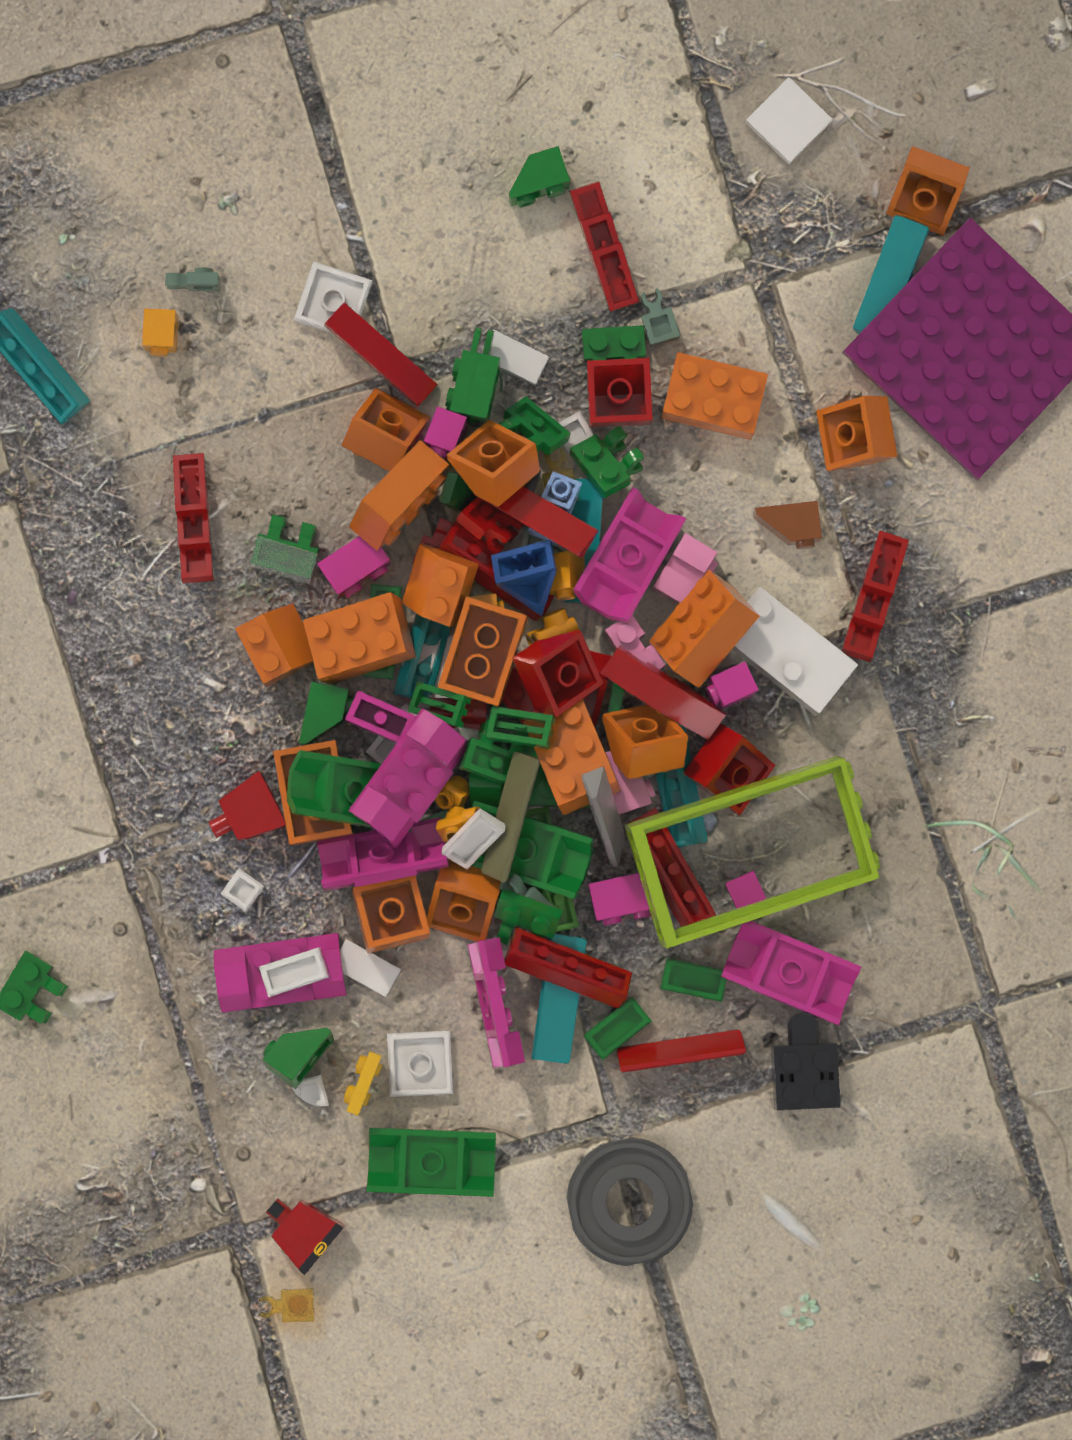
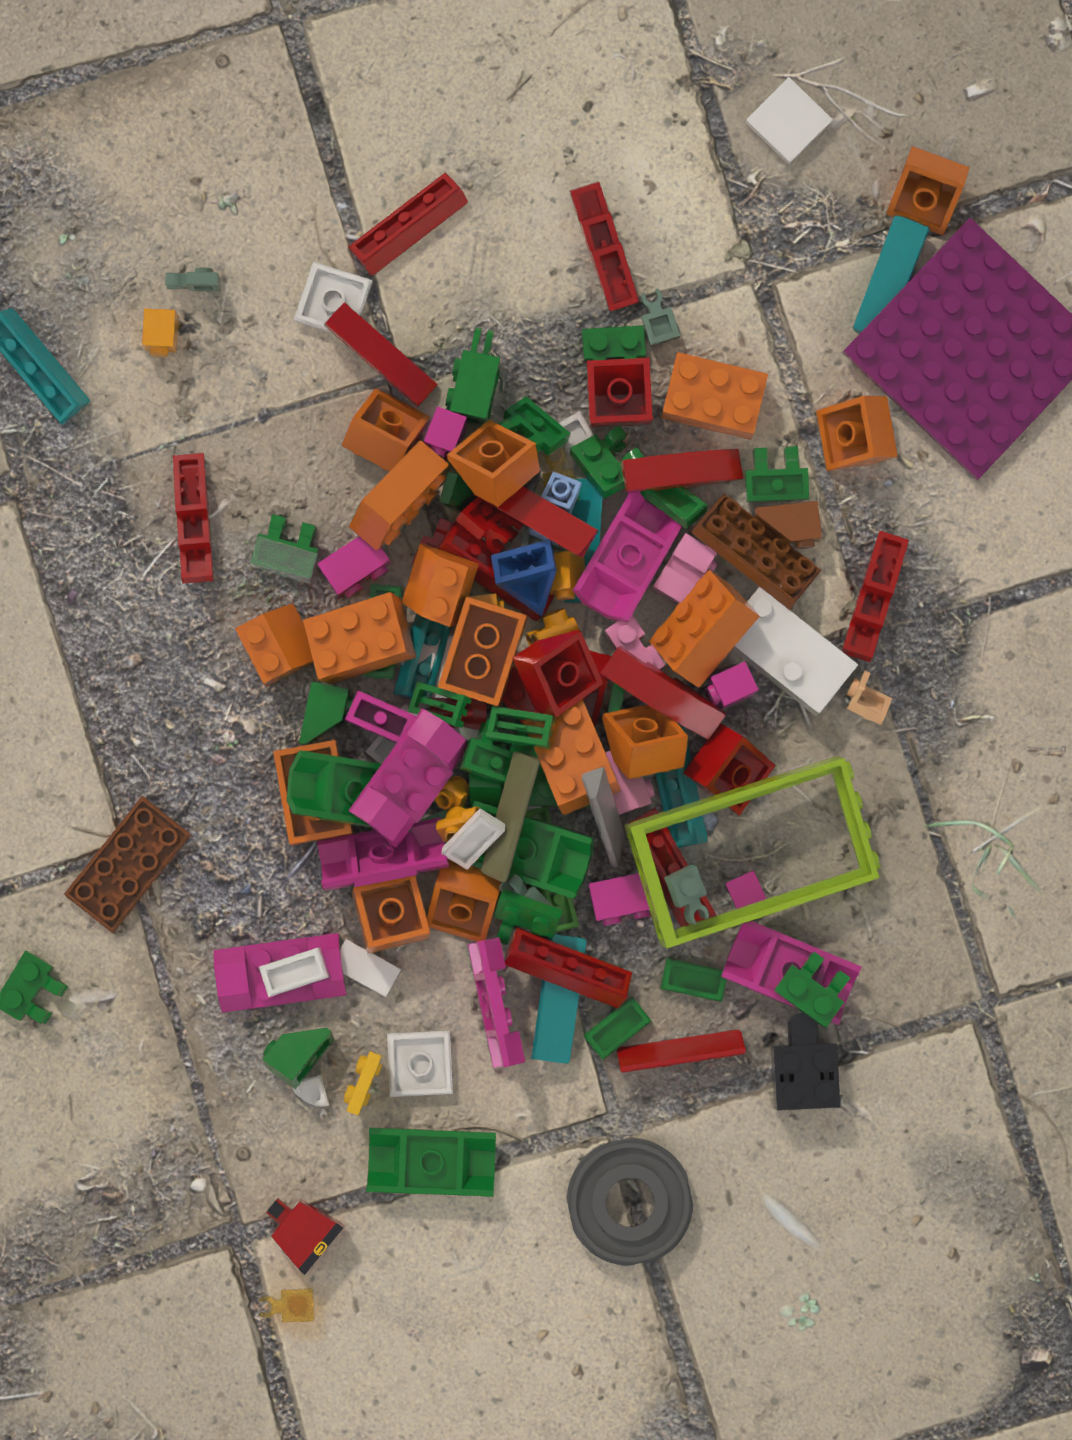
(127, 864): none -> dark orange tile
(242, 890): white tile -> none
(249, 811): red torso -> none
(408, 224): none -> red slope
(518, 358): white tile -> none
(540, 176): green slope -> none
(677, 504): none -> green tile
(682, 470): none -> red slope
(686, 889): none -> sand green plate
(756, 551): none -> dark orange tile
(776, 484): none -> green plate
(808, 995): none -> green plate
(867, 701): none -> light nougat bracket

